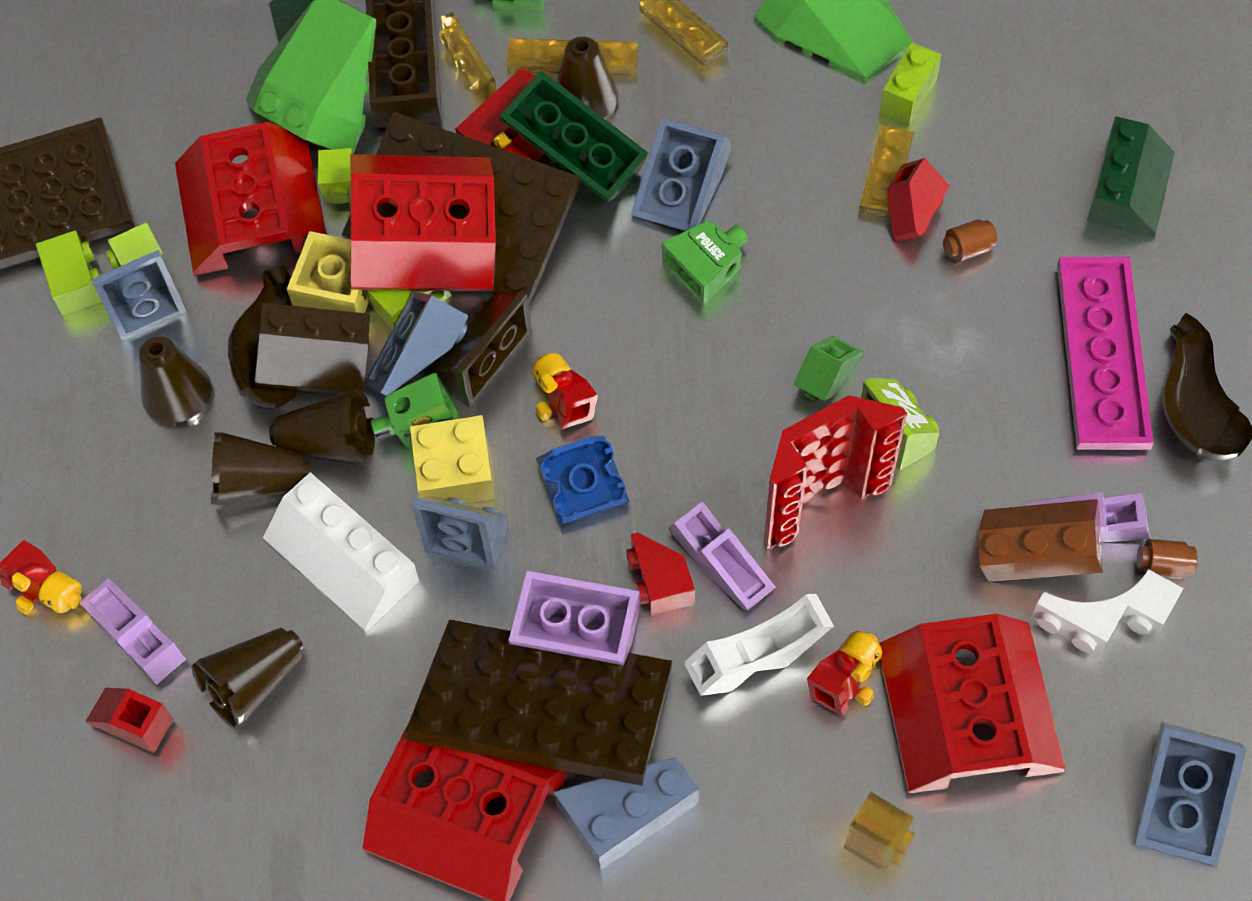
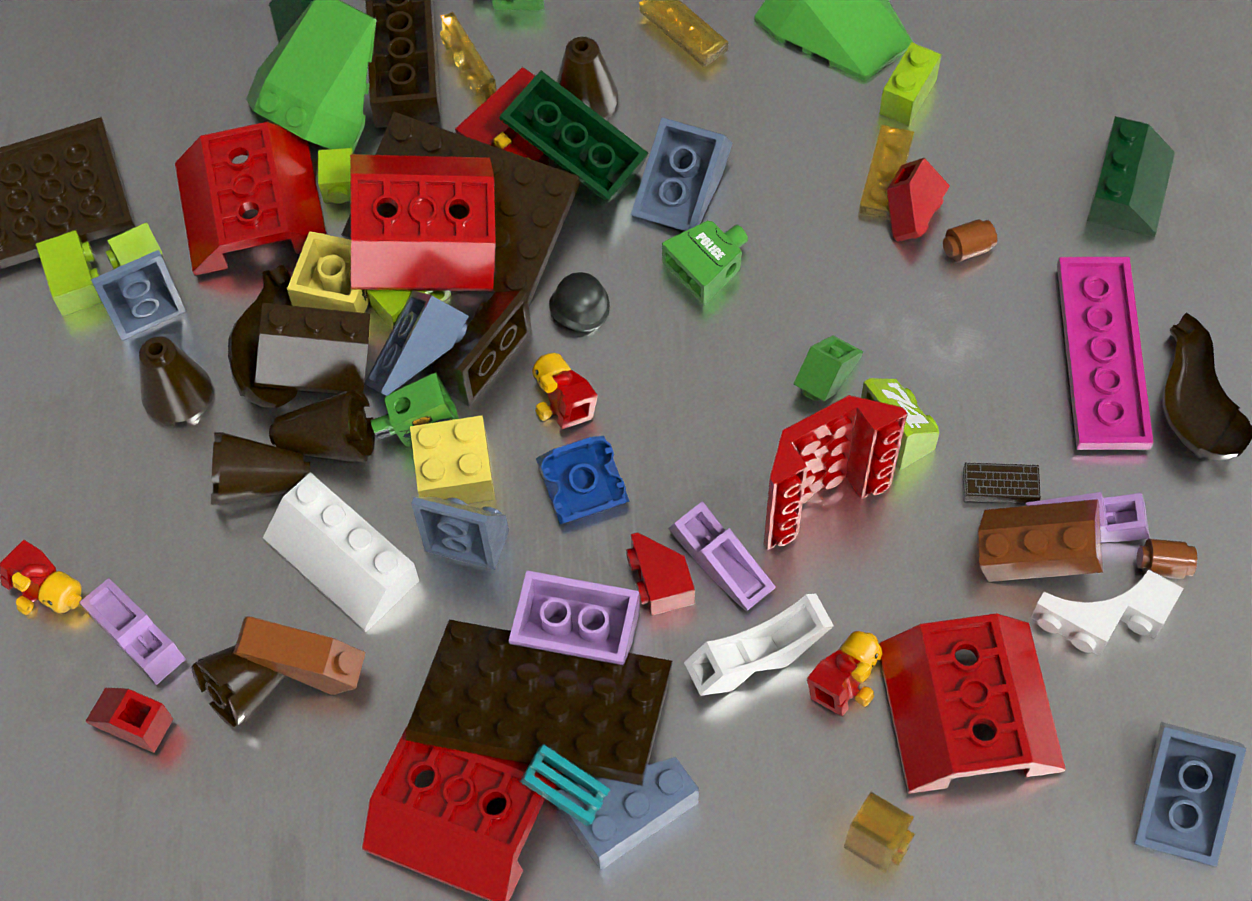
(301, 655): none -> dark orange slope
(548, 55): clear yellow plate -> none
(573, 772): none -> teal tile
(580, 302): none -> pearl dark grey helmet
(1001, 482): none -> dark brown tile

